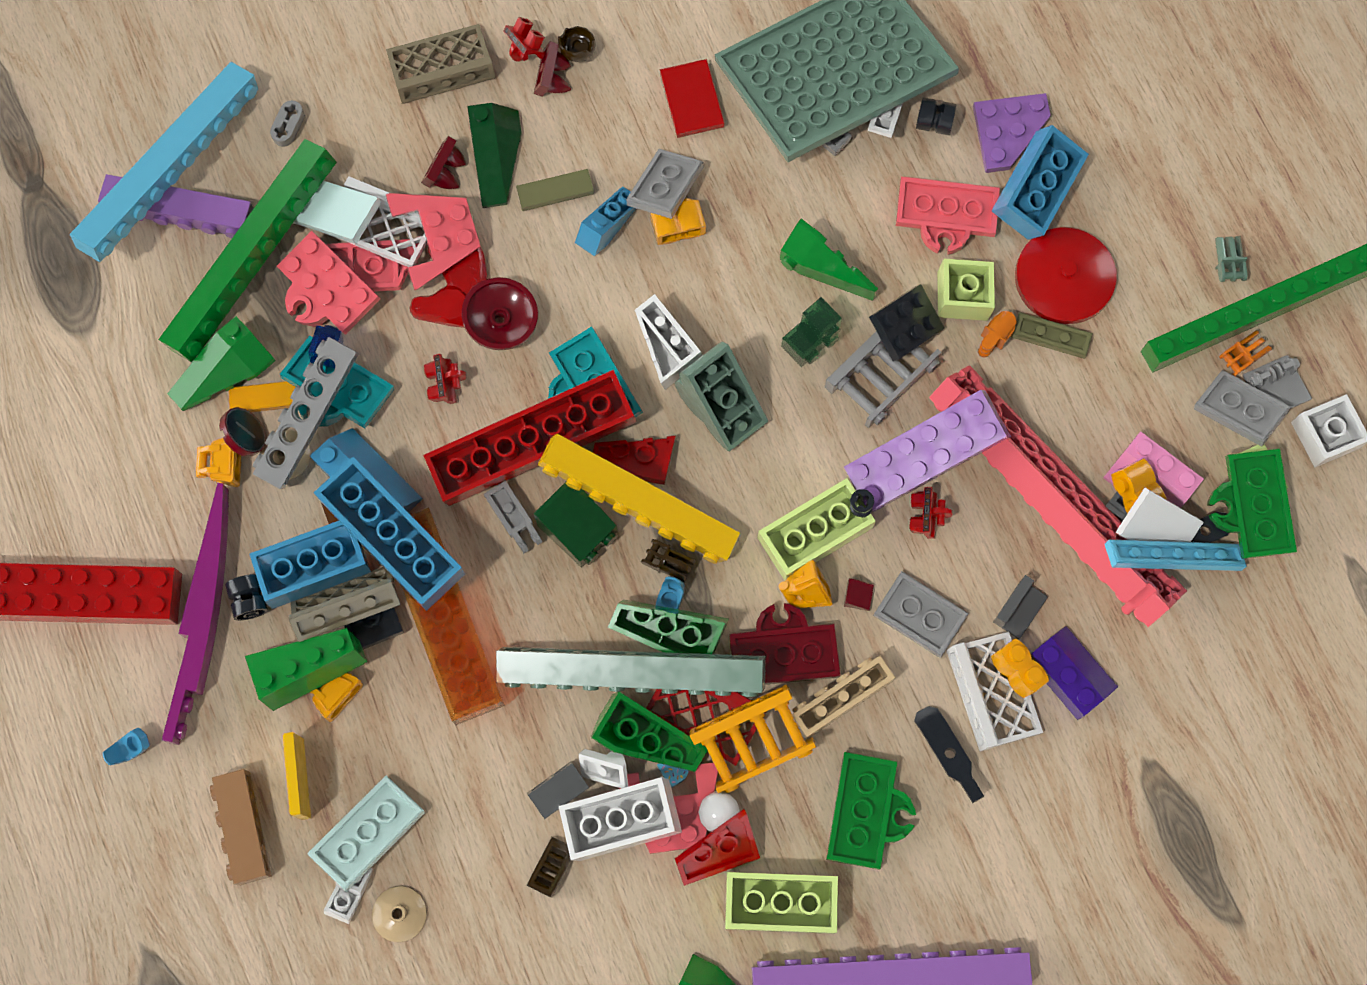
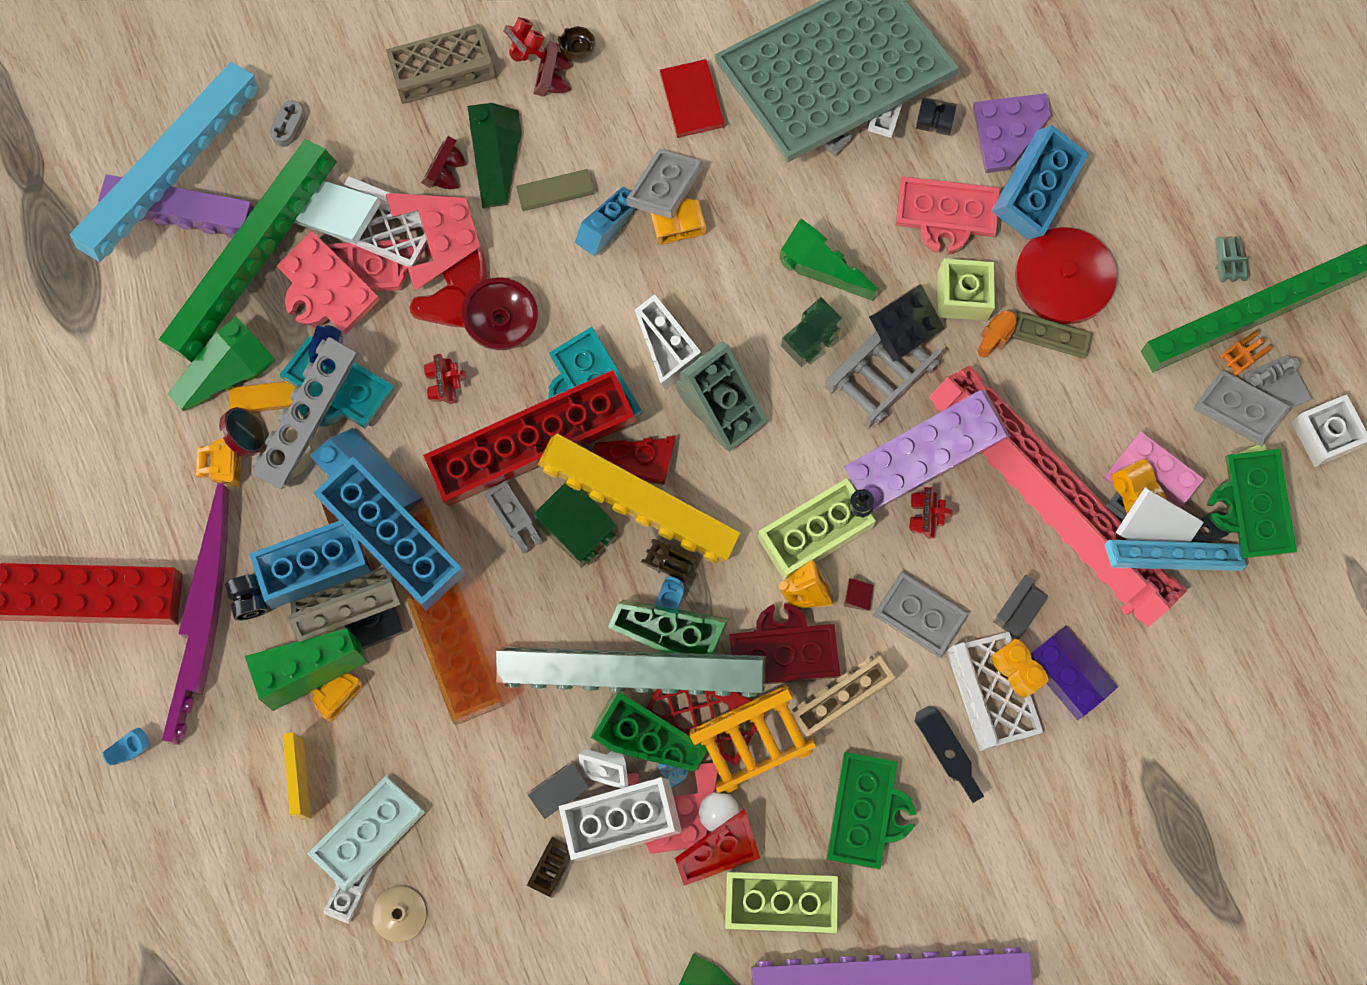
(241, 827): medium nougat brick -> none

